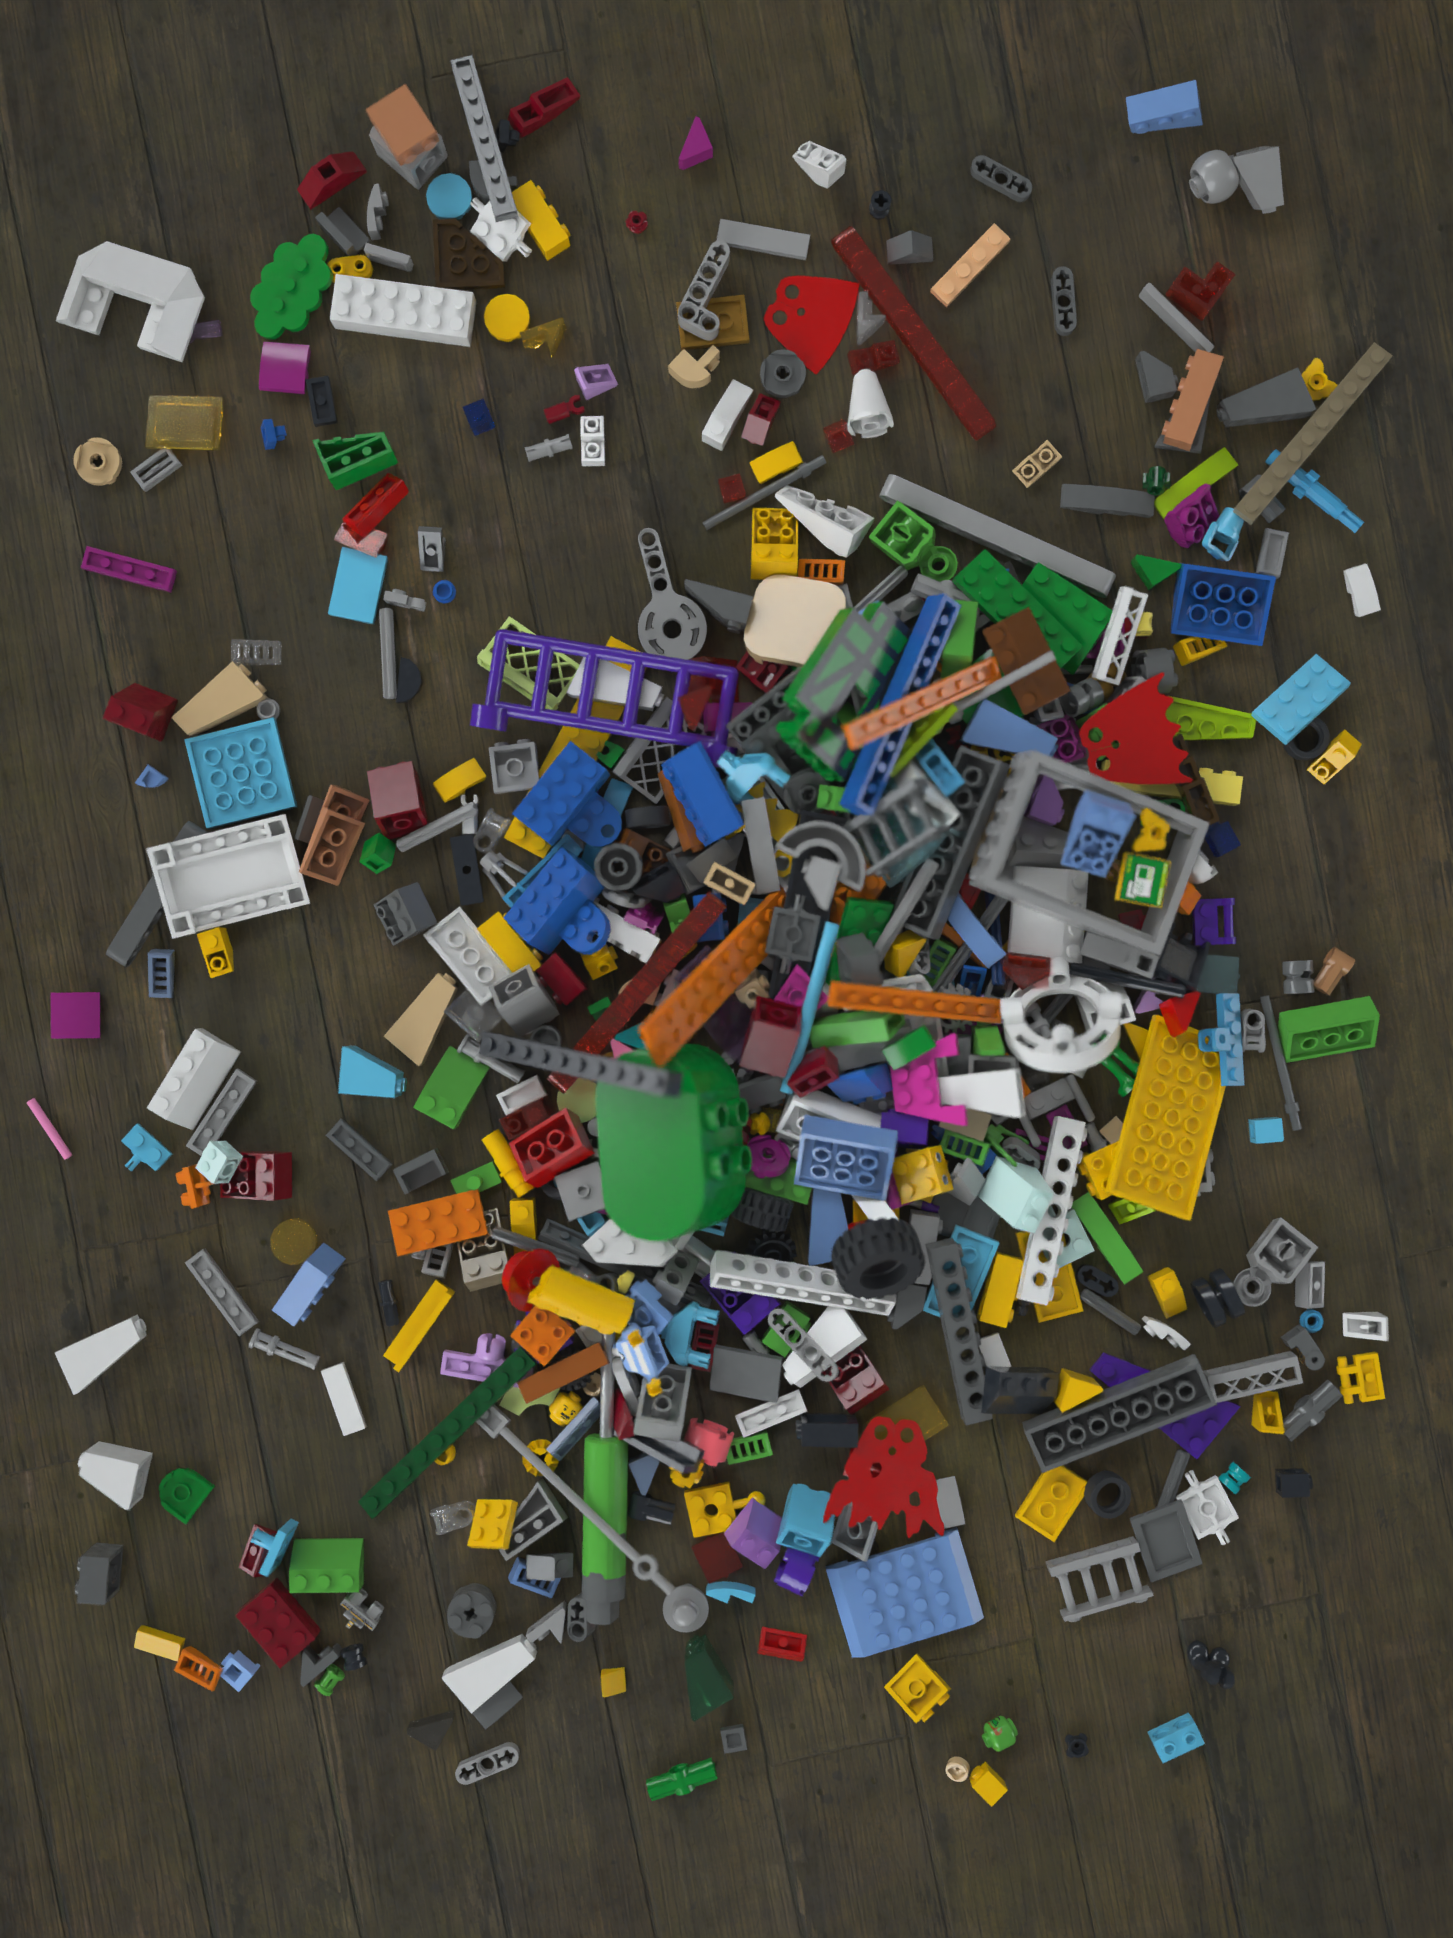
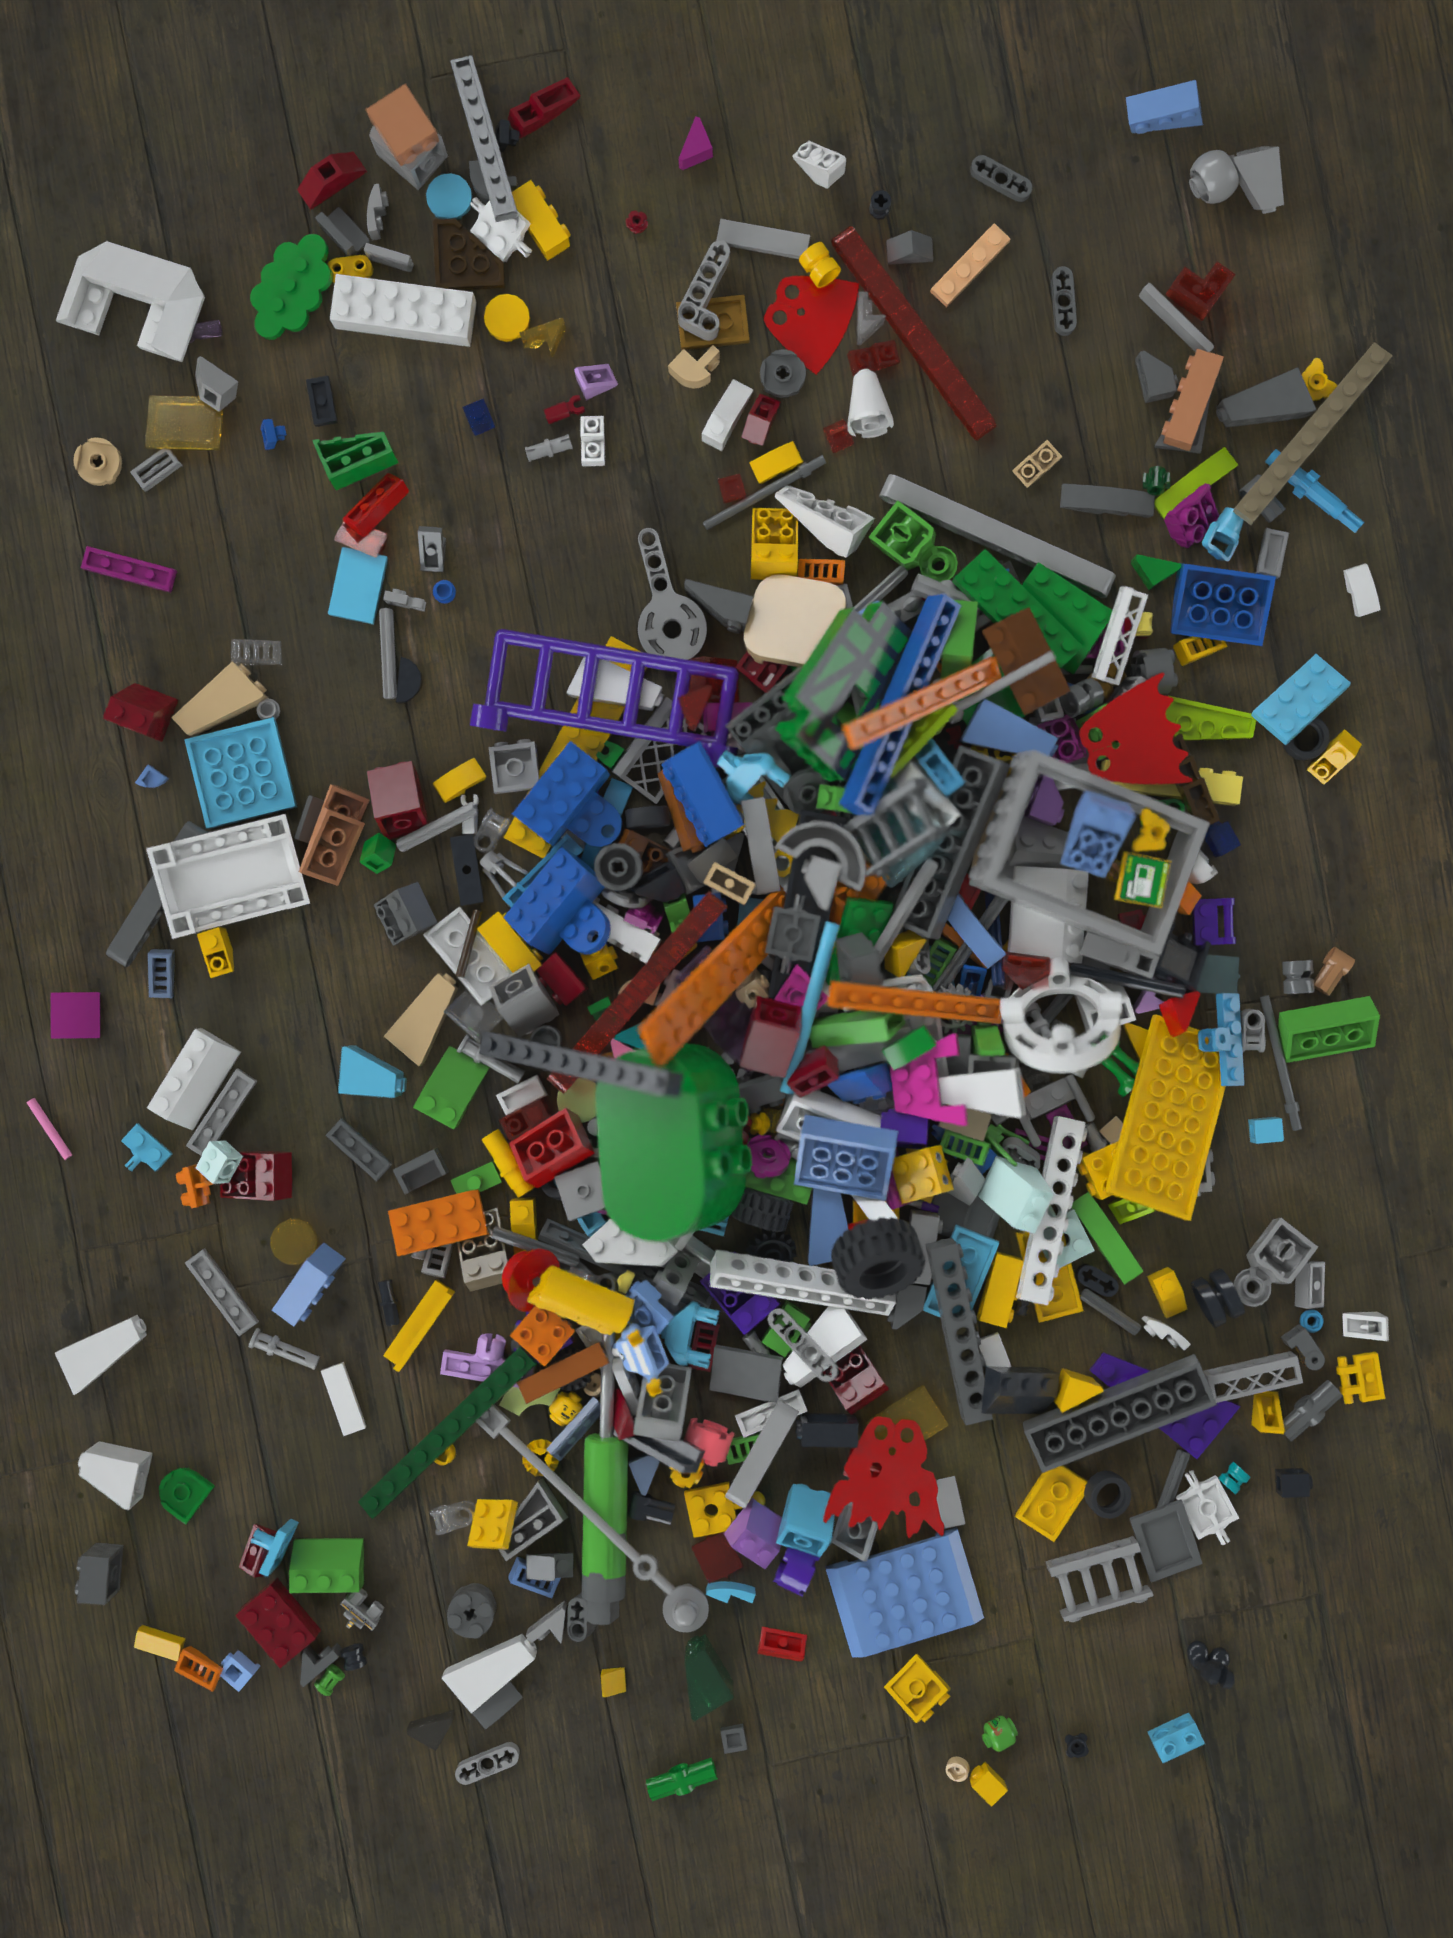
(214, 385): none -> light grey slope
(284, 367): magenta slope -> none
(468, 944): none -> dark brown bar
(519, 681): yellowish green fence -> none
(761, 1454): none -> light grey beam
(817, 261): none -> yellow wheel

